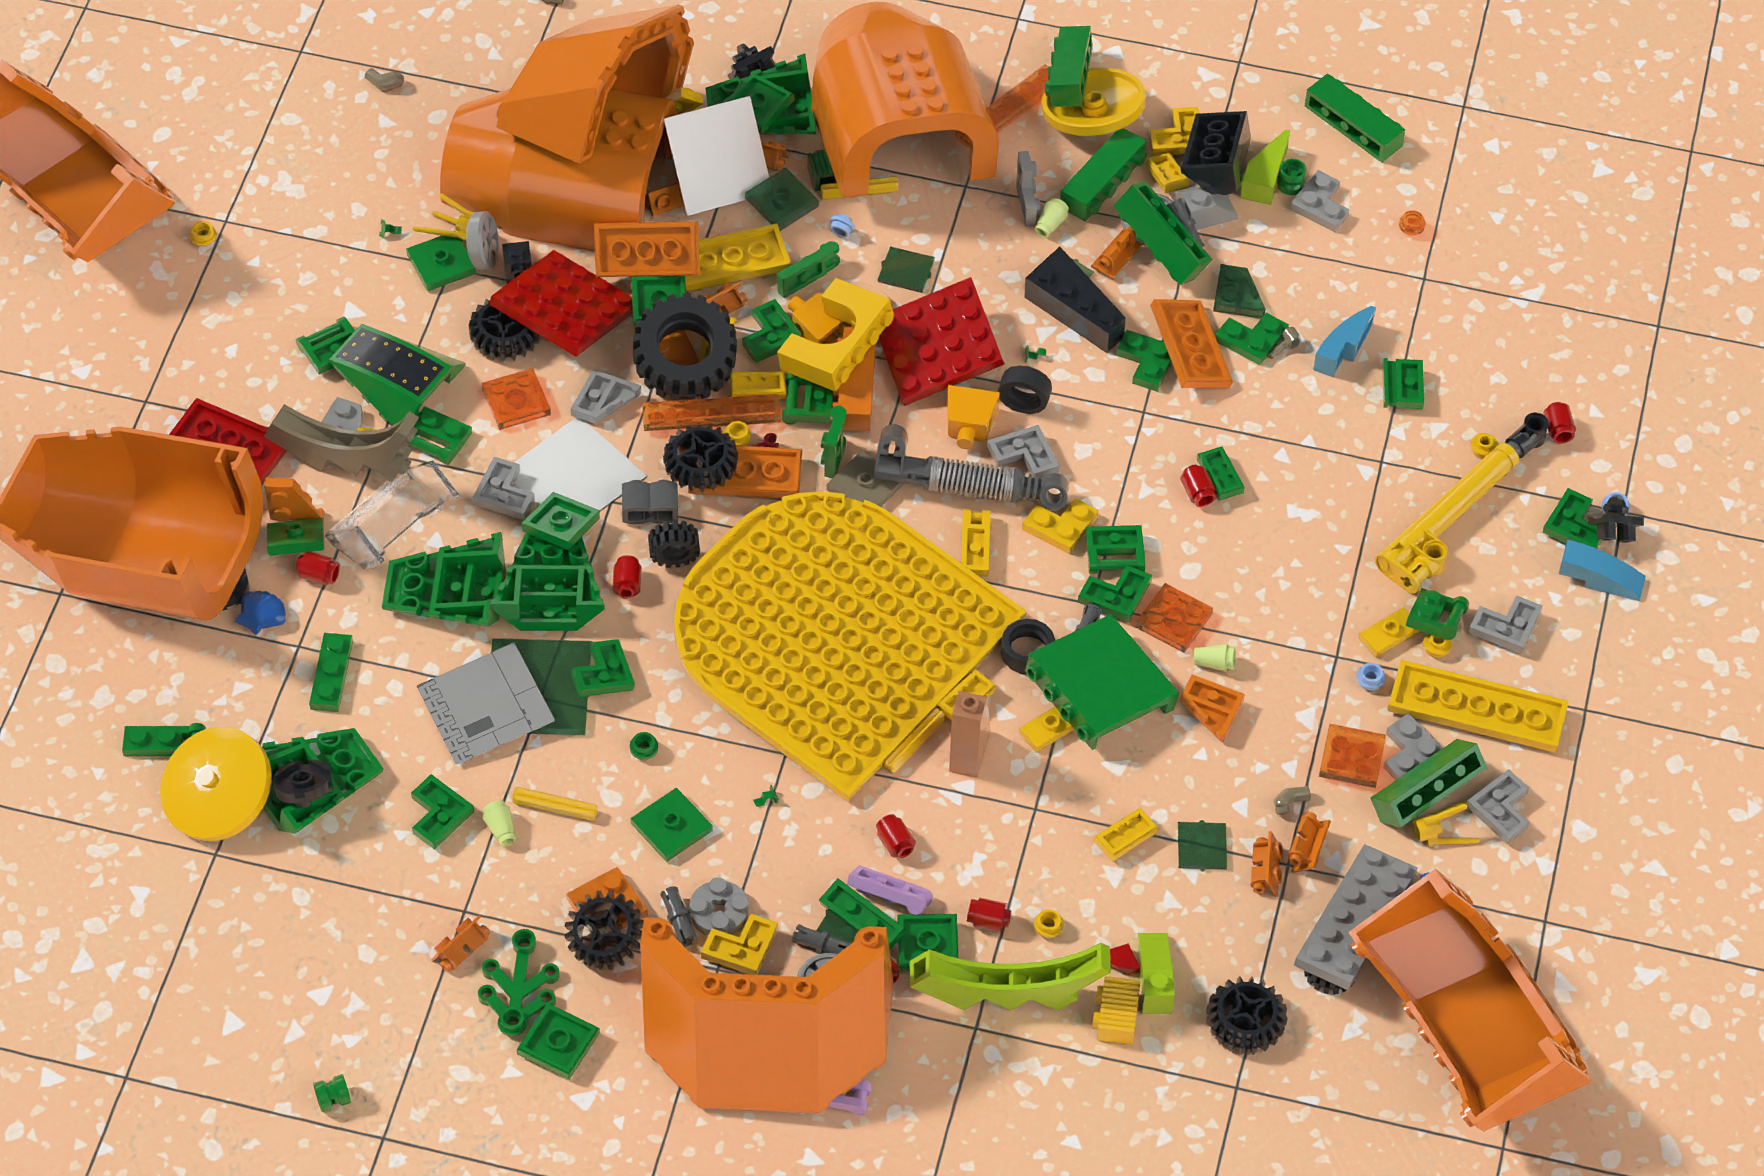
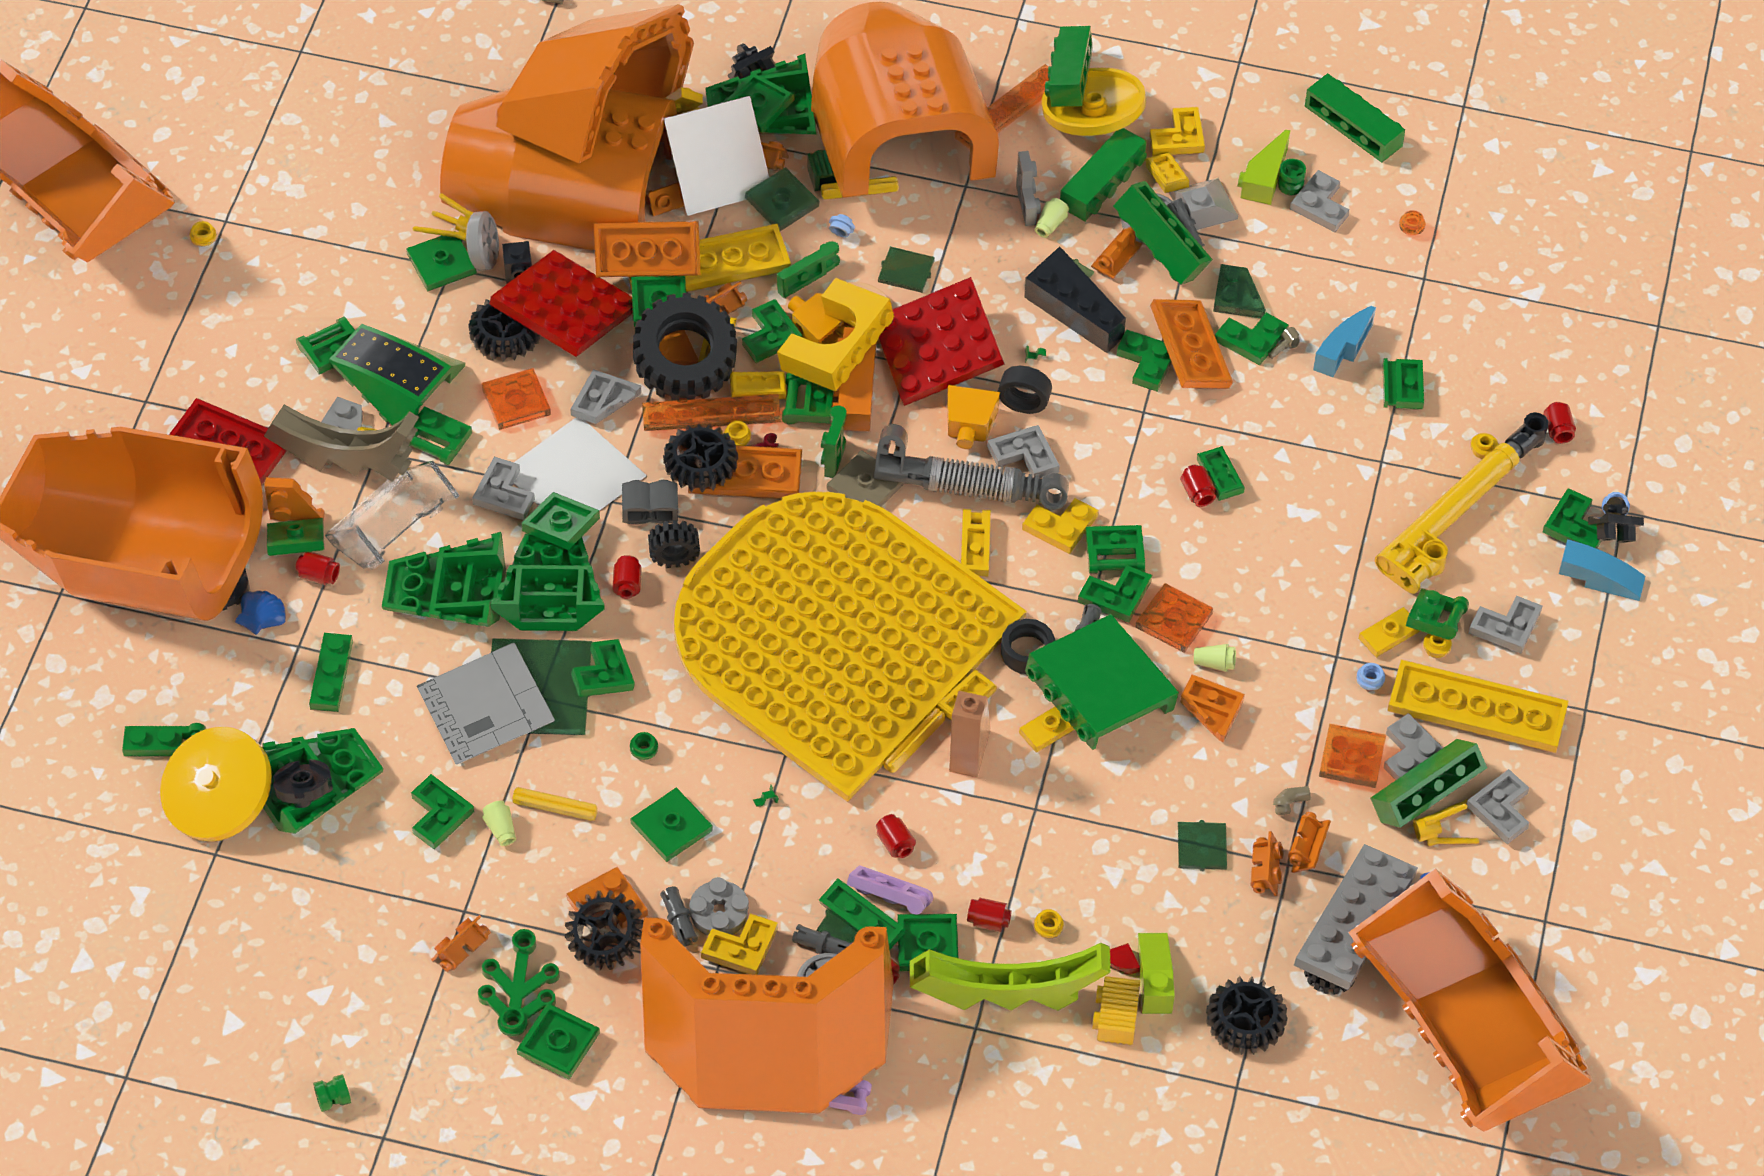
(384, 81): dark tan arm -> none
(389, 228): green piece -> none
(1126, 834): yellow plate -> none
(1217, 151): black slope -> none

